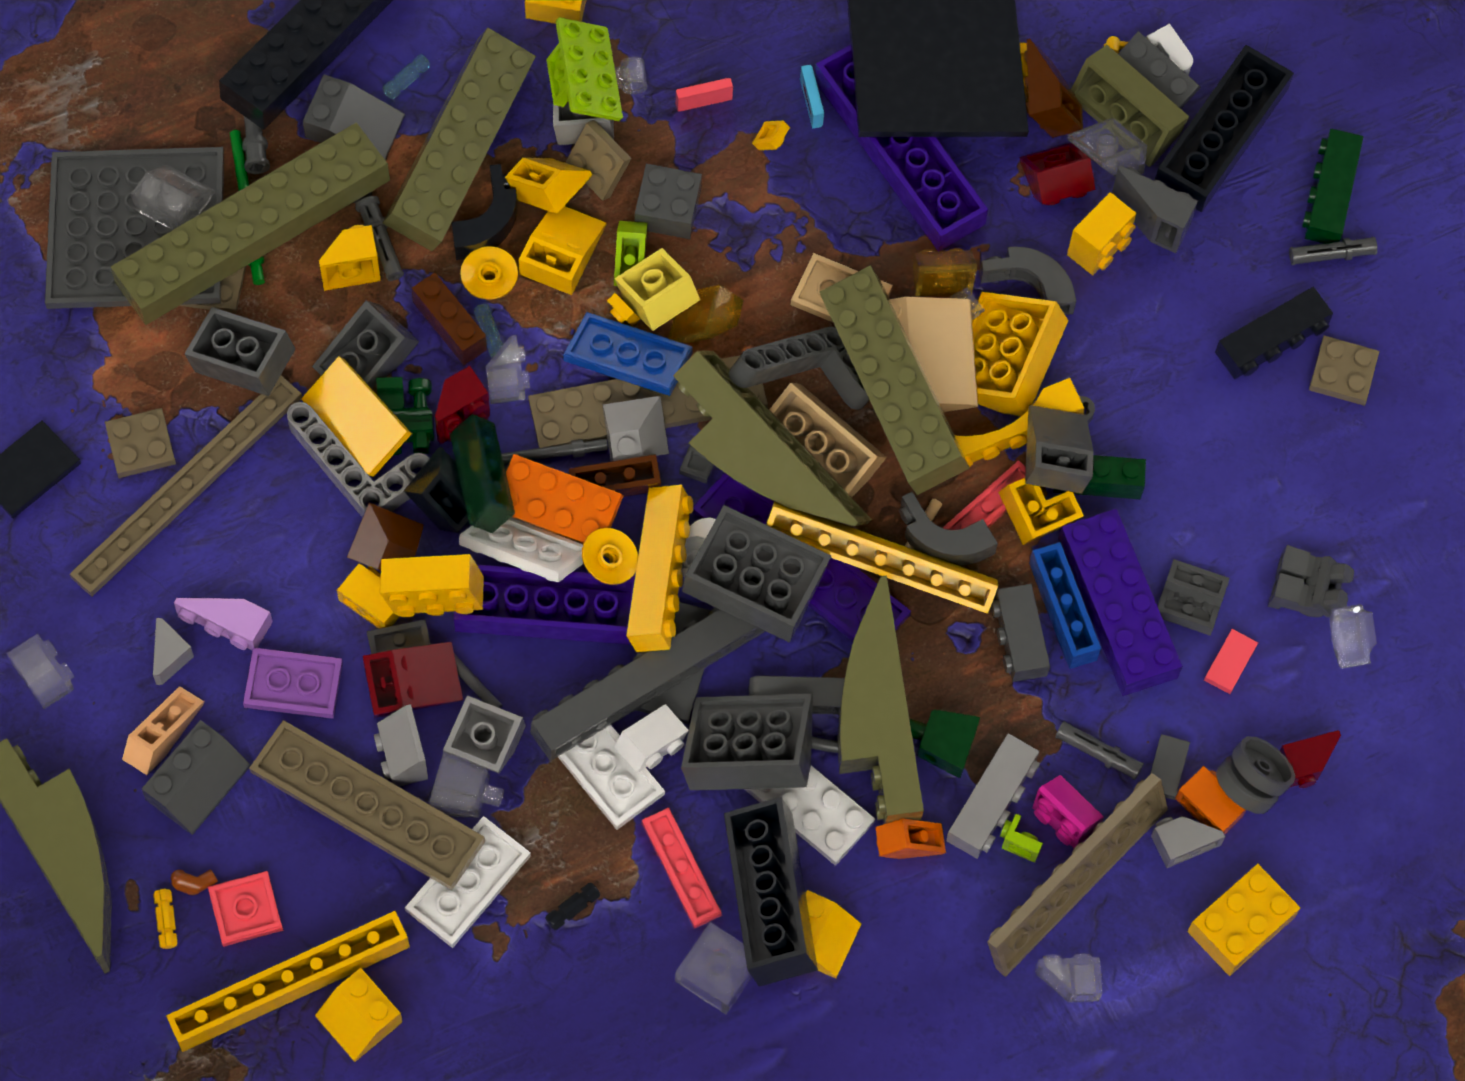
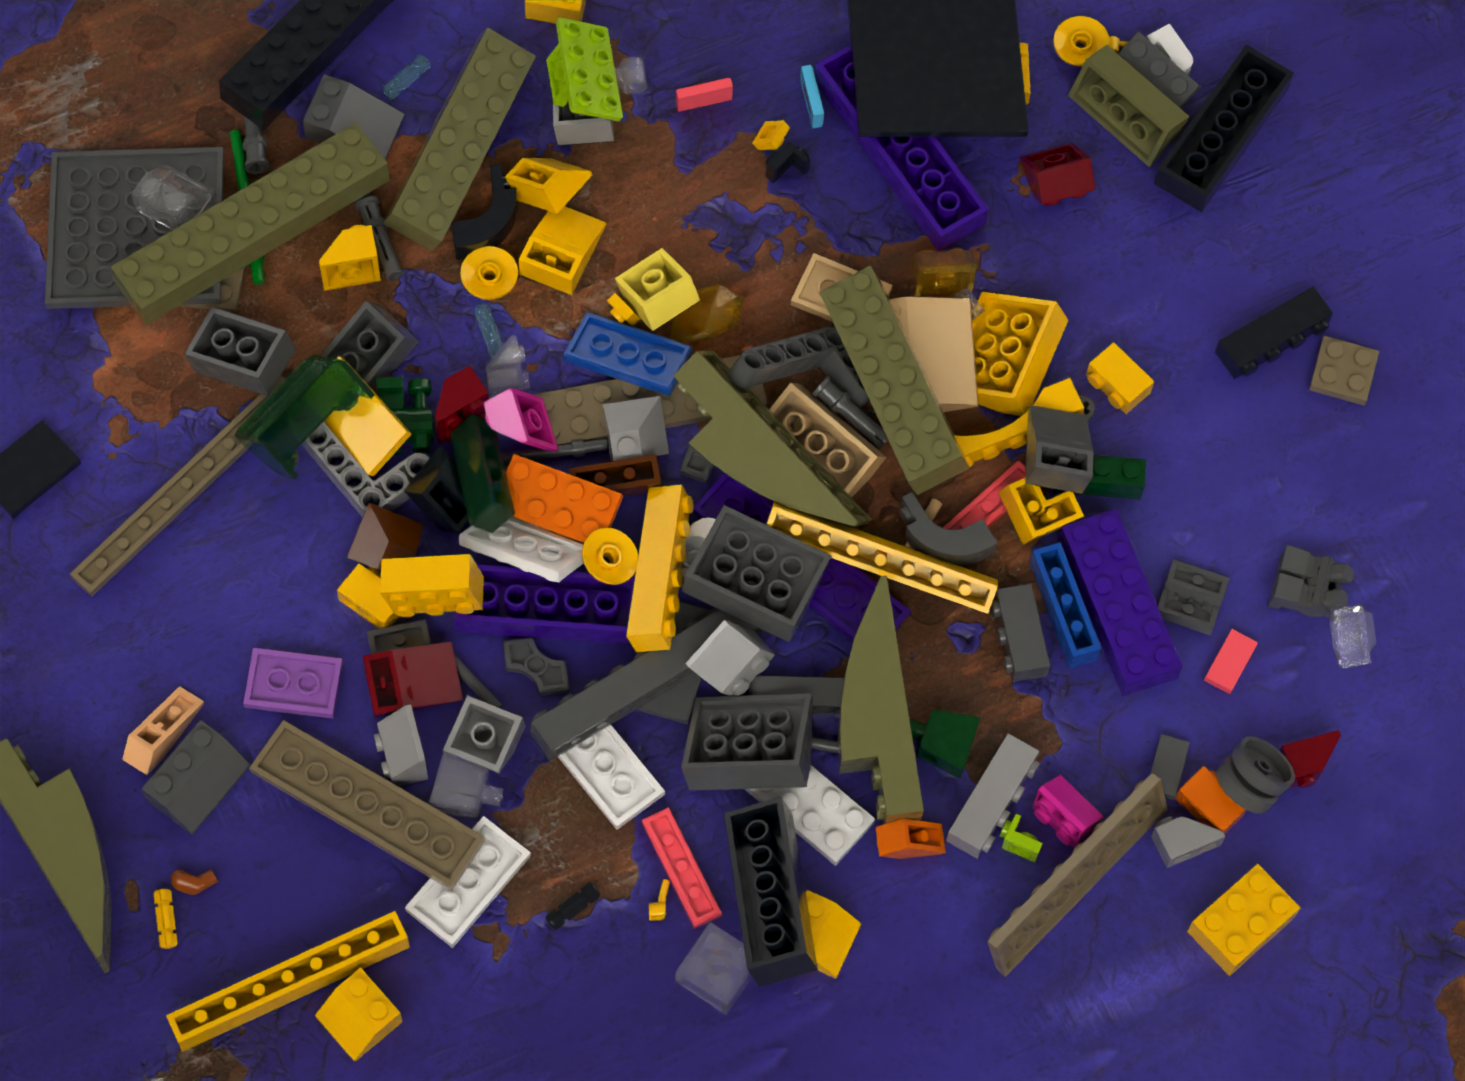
(41, 671): clear brick -> none
(140, 443): dark tan plate -> none
(170, 652): light grey slope -> none
(232, 618): lavender slope -> none
(245, 908): coral tile -> none
(299, 409): none -> clear green windscreen
(449, 318): reddish brown brick -> none
(521, 418): none -> dark pink slope
(547, 674): none -> dark grey tile
(601, 156): dark tan plate -> none
(629, 246): lime slope -> none
(651, 739): white brick -> none
(657, 910): none -> yellow hand
(668, 200): dark grey brick -> none
(731, 658): none -> light grey slope
(781, 161): none -> black bracket
(840, 403): none -> dark grey pin
(1035, 269): dark grey arch -> none
(1050, 97): reddish brown slope -> none
(1073, 978): clear slope -> none
(1079, 31): none -> yellow dish
(1099, 750): dark grey pin -> none
(1102, 234): yellow brick -> none
(1111, 146): clear slope -> none
(1119, 378): none -> yellow brick
(1160, 211): dark grey slope -> none
(1333, 187): dark green brick -> none
(1344, 249): dark grey pin -> none

